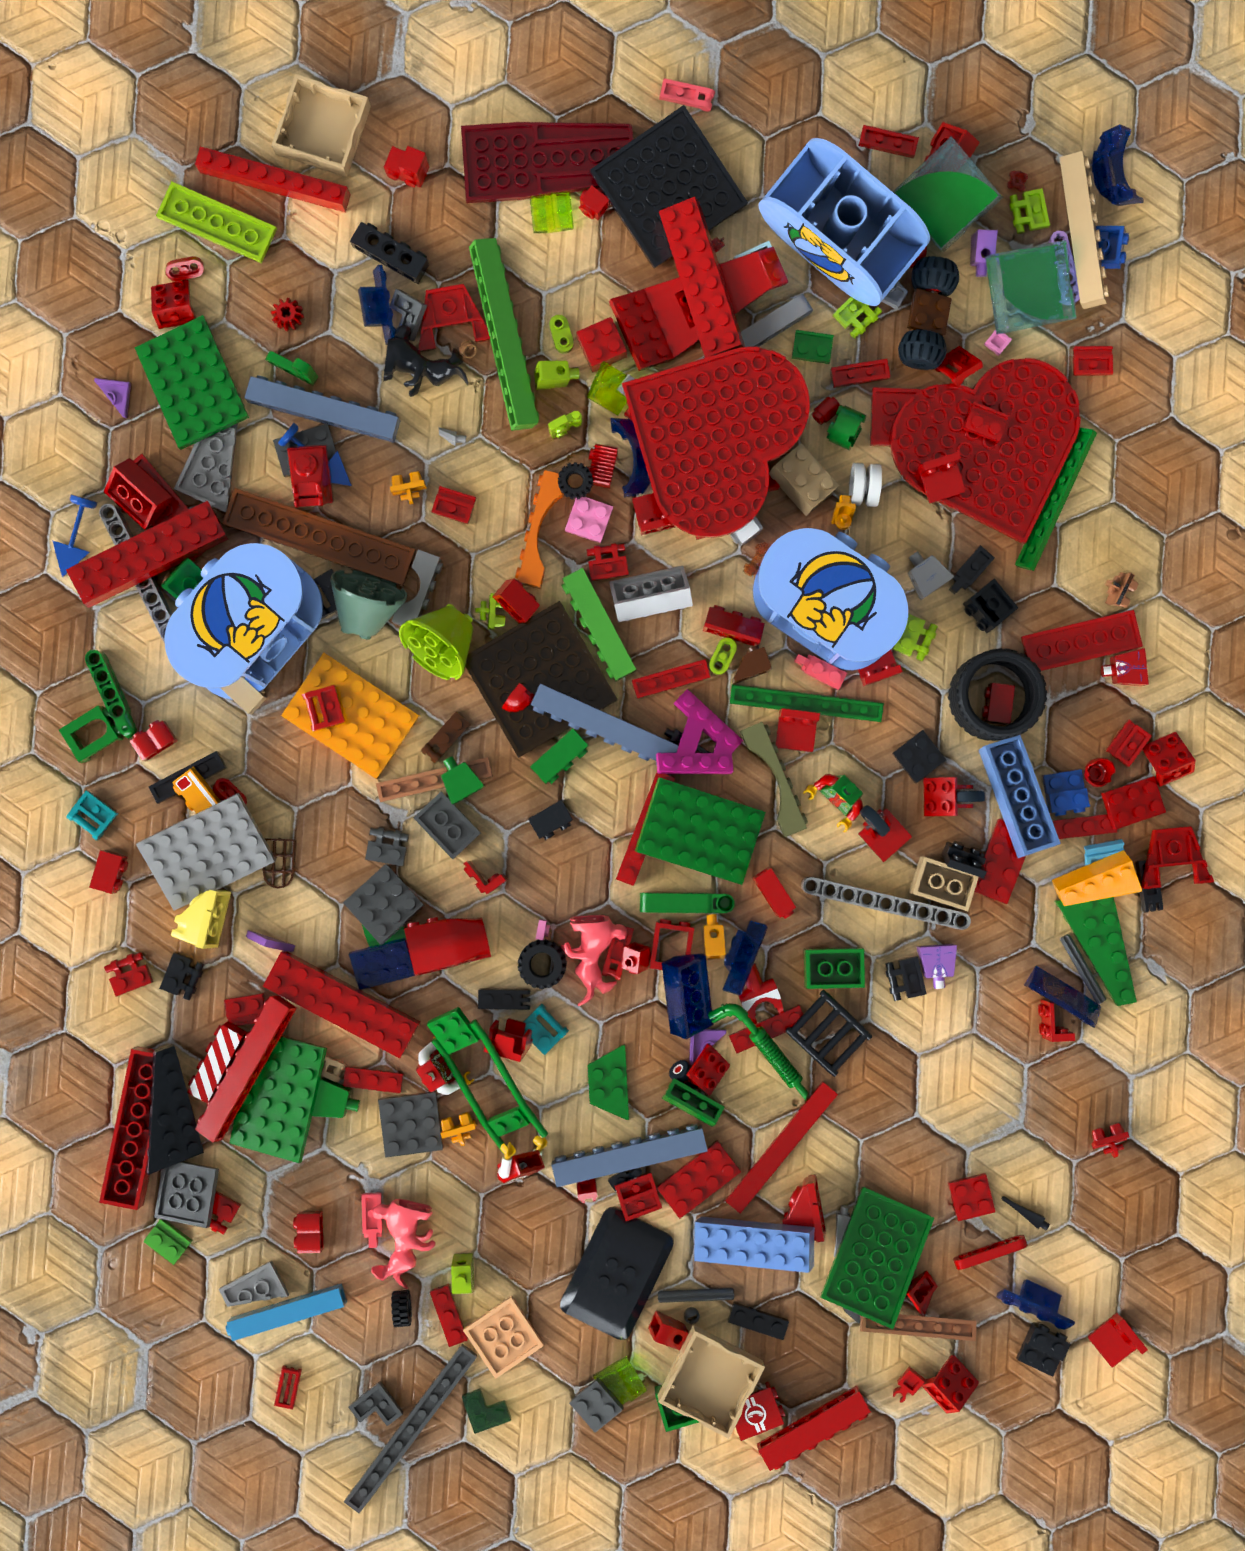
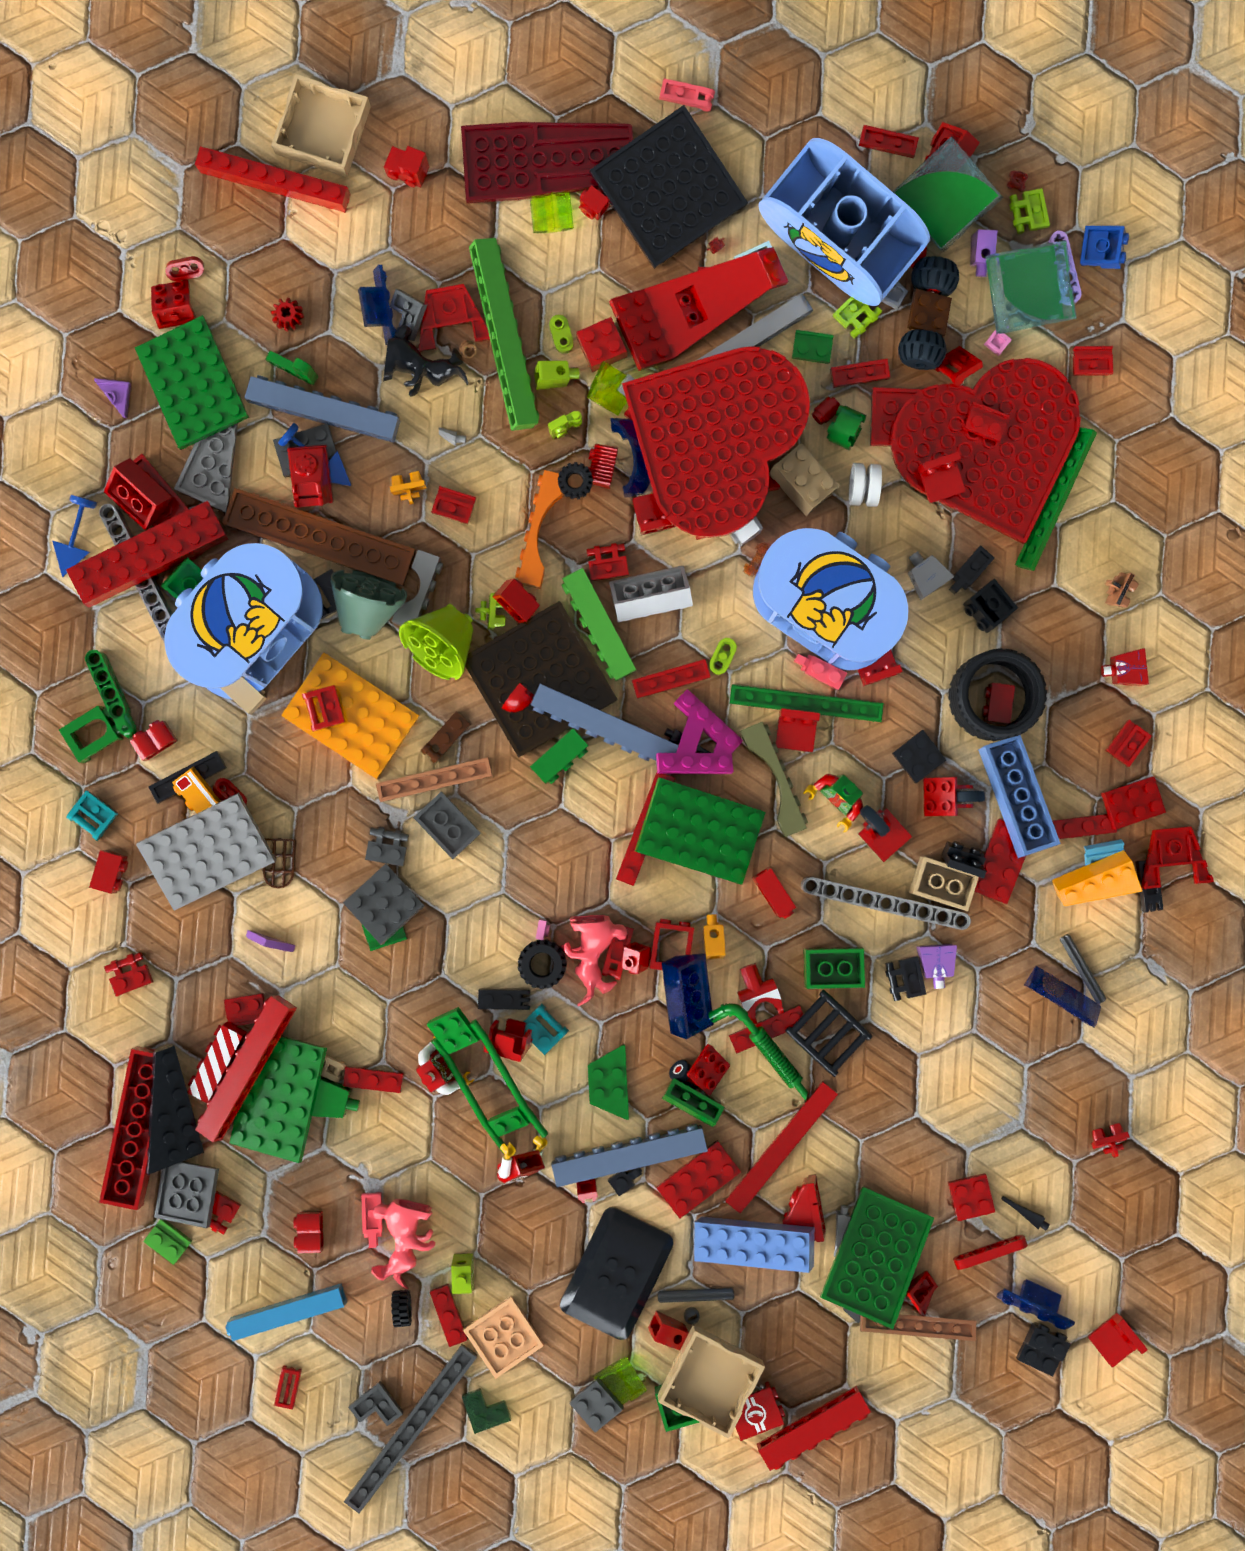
(176, 975): black plate -> none
(203, 919): light yellow piece -> none
(216, 222): lime plate -> none
(256, 1285): light grey wing -> none
(341, 1004): red brick -> none
(367, 232): black brick -> none
(381, 964): clear blue plate -> none
(410, 1124): dark grey plate -> none
(446, 943): red animal -> none
(449, 1129): light orange hips -> none
(460, 780): green torso -> none
(494, 881): red bracket -> none
(550, 820): black brick -> none
(589, 519): bright pink plate -> none
(638, 1196): red slope -> none
(686, 903): green piece -> none
(700, 1040): medium lavender tile -> none
(701, 277): red brick -> none
(734, 626): red slope -> none
(742, 956): clear blue bracket -> none
(753, 664): reddish brown slope -> none
(758, 1321): black plate -> none
(843, 512): light orange hips -> none
(909, 638): lime plate -> none
(909, 1383): red plate -> none
(951, 1385): red bracket -> none
(1047, 1027): red bracket -> none
(1065, 792): blue plate -> none
(1083, 230): tan brick -> none
(1083, 641): red plate -> none
(1099, 772): red hair -> none
(1101, 938): green wing -> none
(1108, 167): clear blue windscreen -> none
(1169, 758): red bracket -> none

